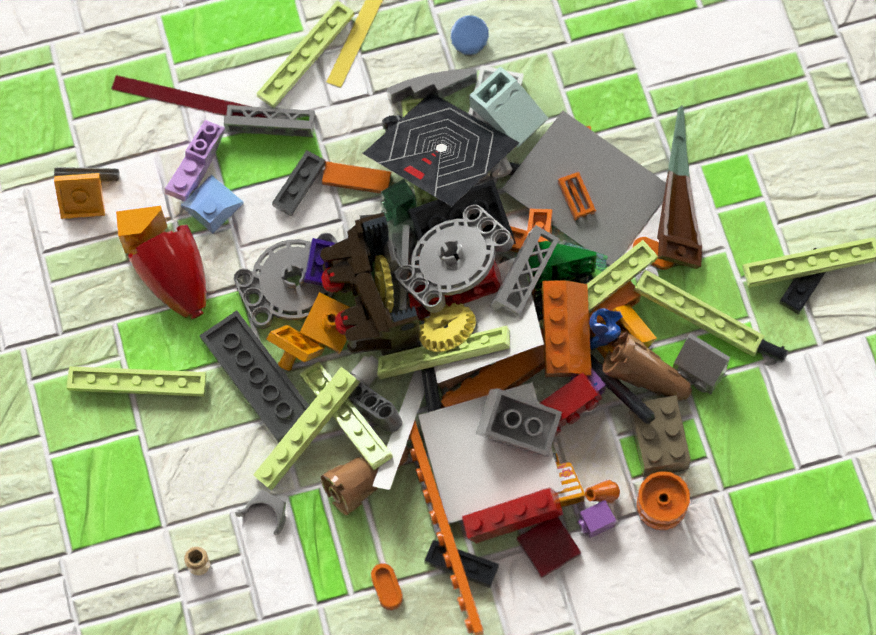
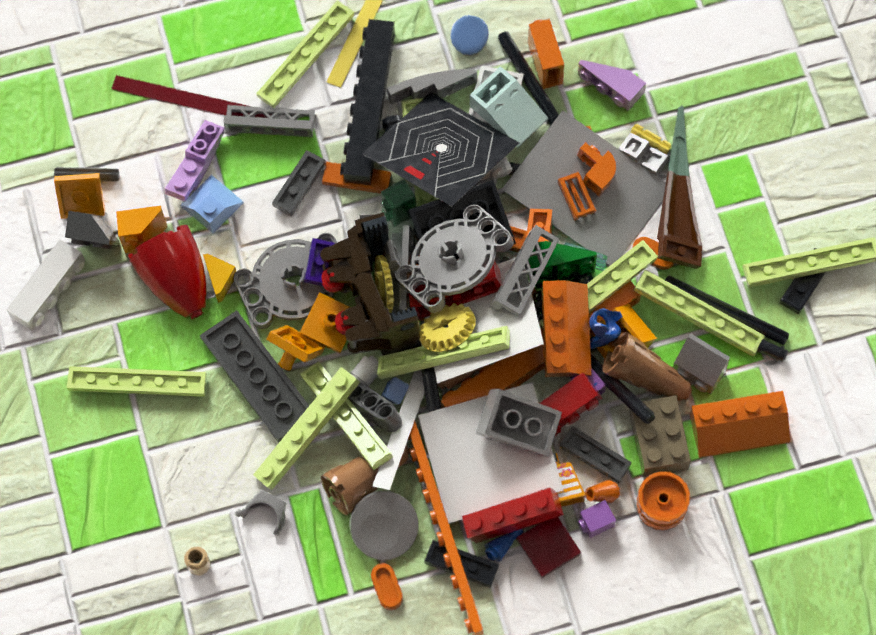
(46, 285): none -> white brick
(88, 228): none -> dark grey slope
(221, 275): none -> yellow slope
(369, 100): none -> black brick
(383, 525): none -> light grey piece
(395, 390): none -> medium blue slope
(498, 547): none -> blue cone
(529, 77): none -> black axle
(545, 53): none -> orange brick
(595, 454): none -> dark grey plate
(601, 170): none -> orange brick
(617, 83): none -> lavender slope
(644, 154): none -> light grey slope
(654, 140): none -> light yellow axle
(740, 424): none -> orange slope
(768, 330): none -> black axle

